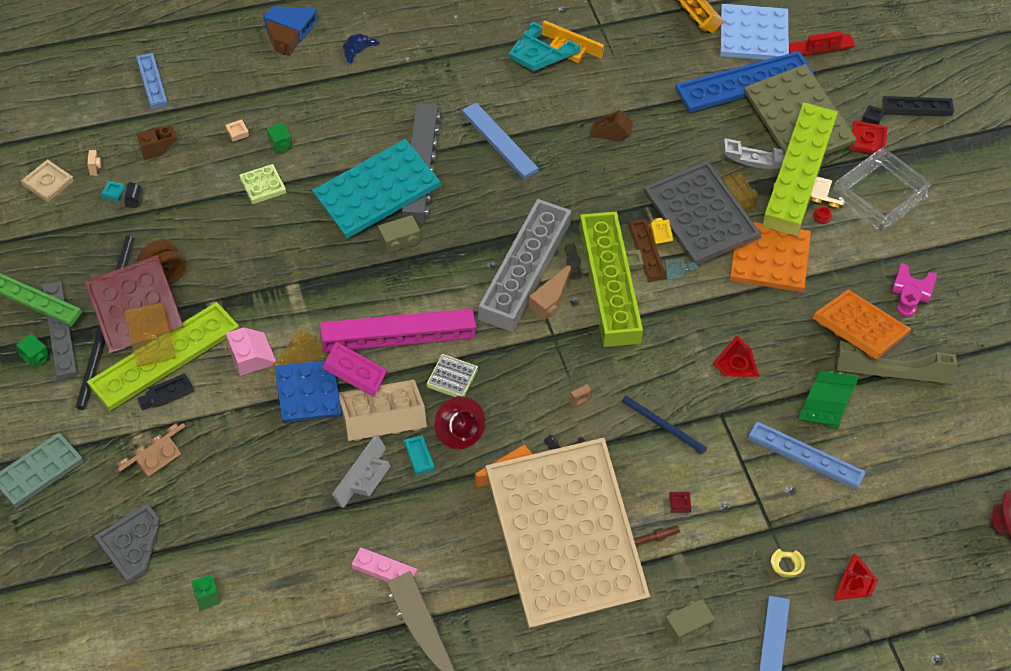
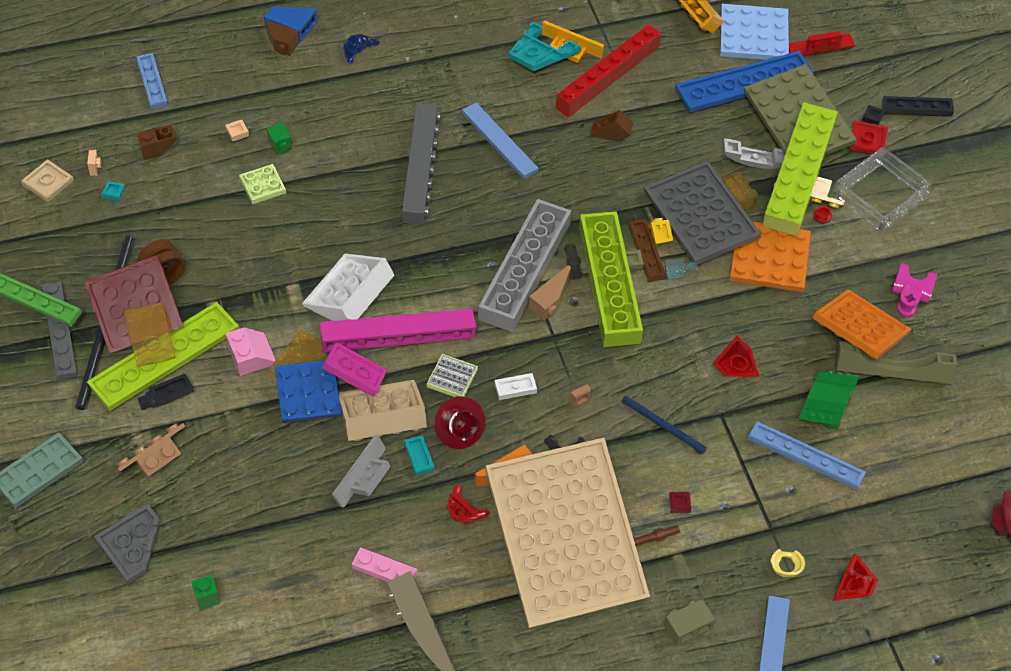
(32, 351): green brick -> none
(133, 195): black brick -> none
(349, 287): none -> white slope
(376, 188): teal plate -> none
(399, 234): olive brick -> none
(462, 510): none -> red piece
(515, 386): none -> white plate
(608, 70): none -> red brick

